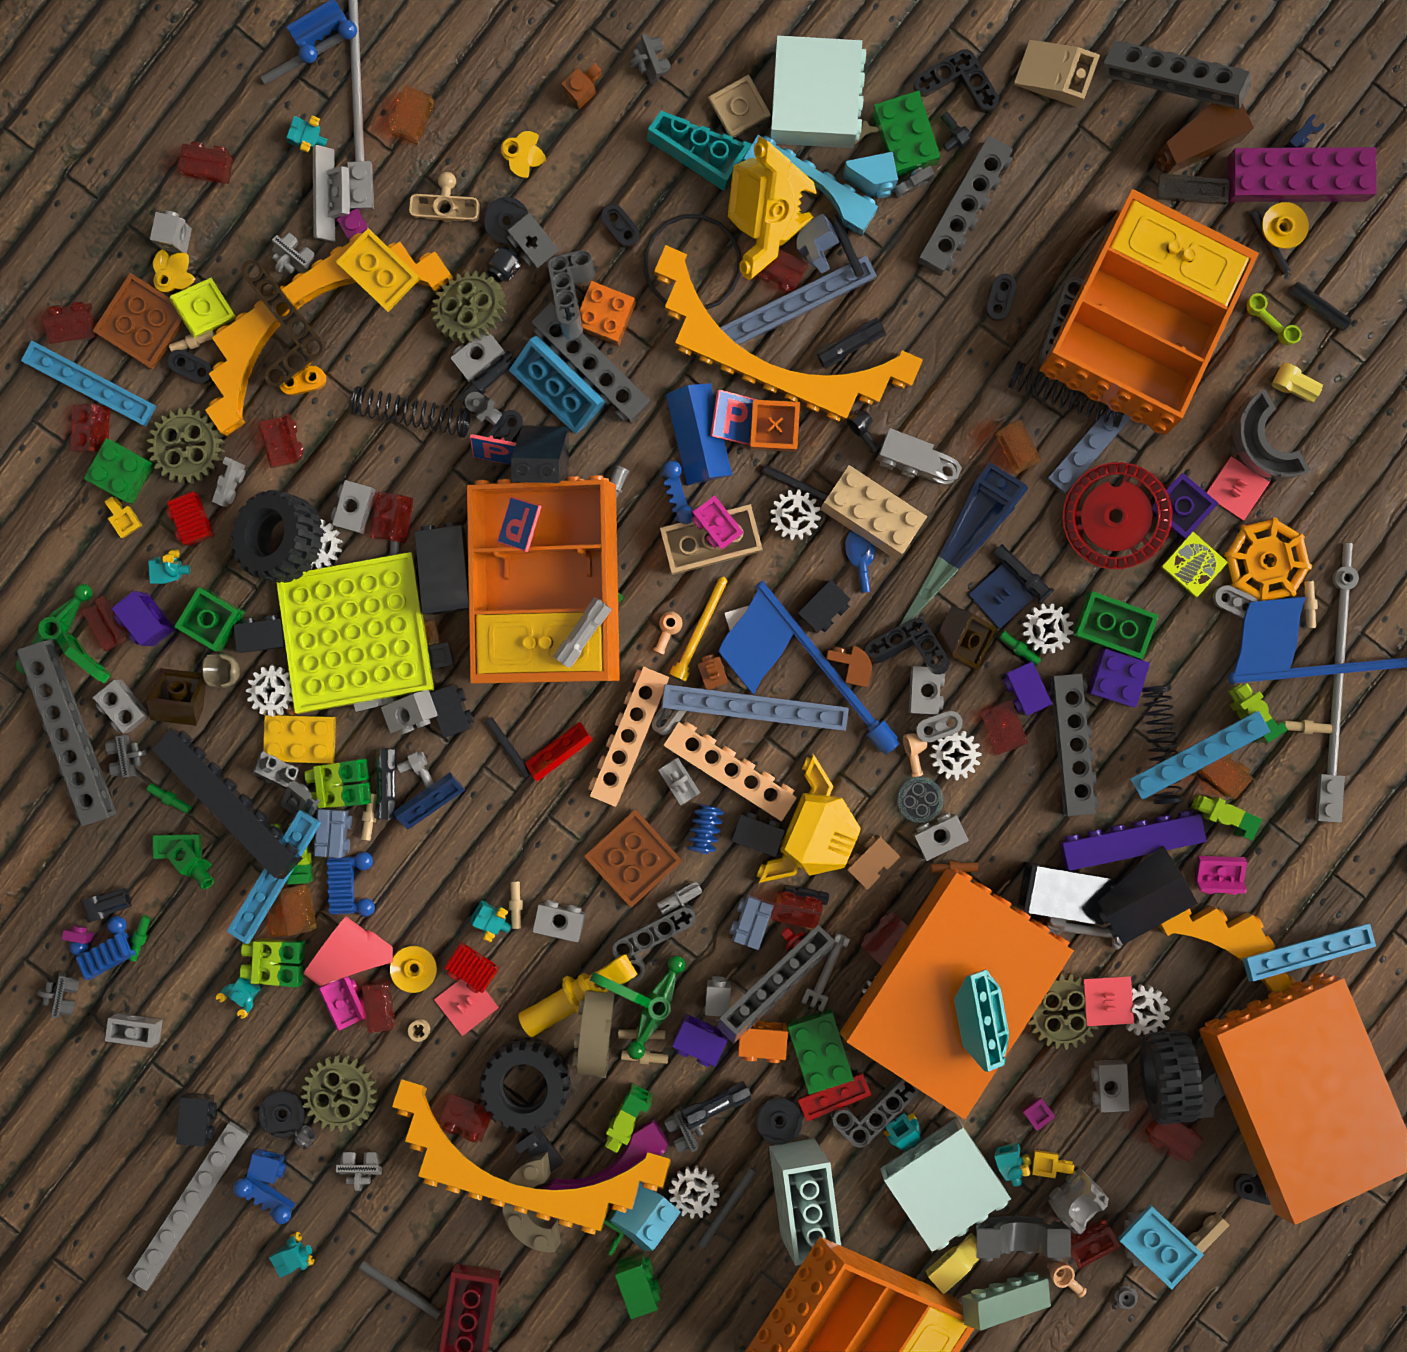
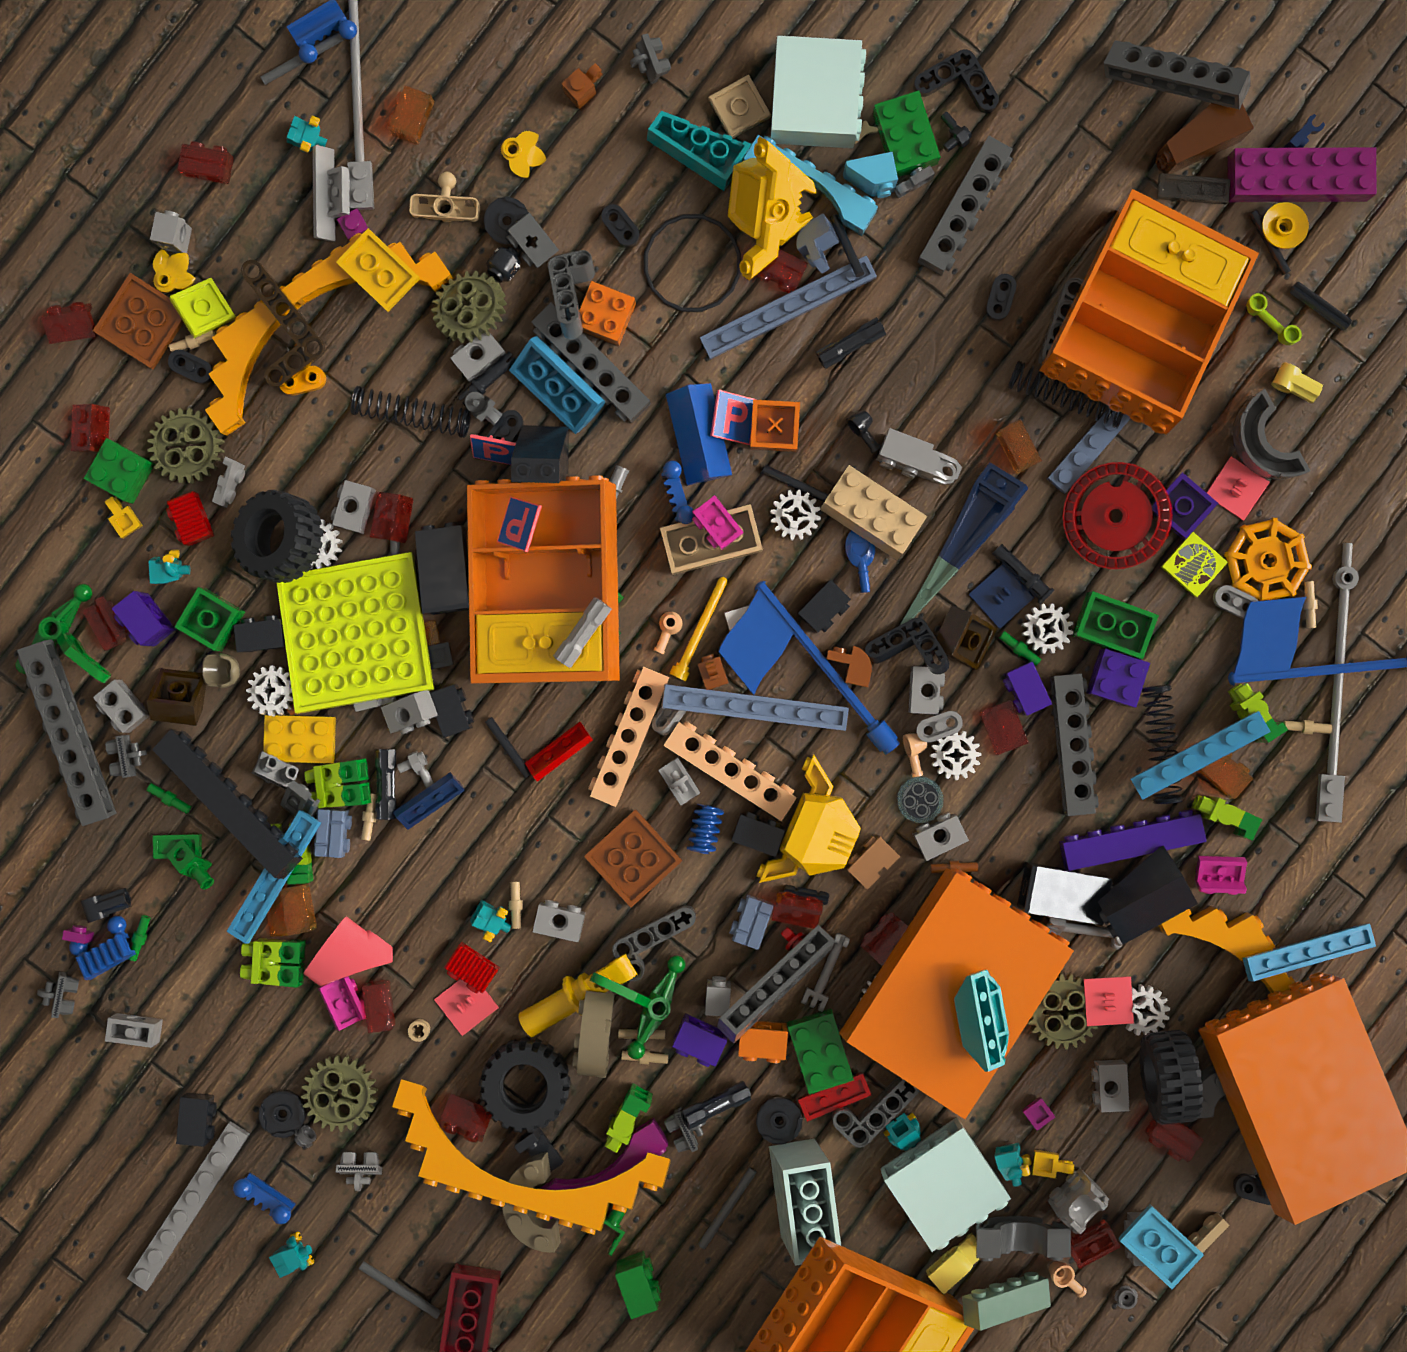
(88, 383): dark azure plate -> none
(241, 993): teal piece -> none
(266, 1166): blue brick -> none
(281, 441): clear red bracket -> none
(288, 258): light grey hips -> none
(342, 885): blue gear -> none
(403, 975): yellow dish -> none
(647, 1220): medium azure slope -> none
(679, 897): light grey axle -> none
(686, 1195): white gear -> none
(705, 338): light orange arch -> none
(1057, 71): tan slope -> none

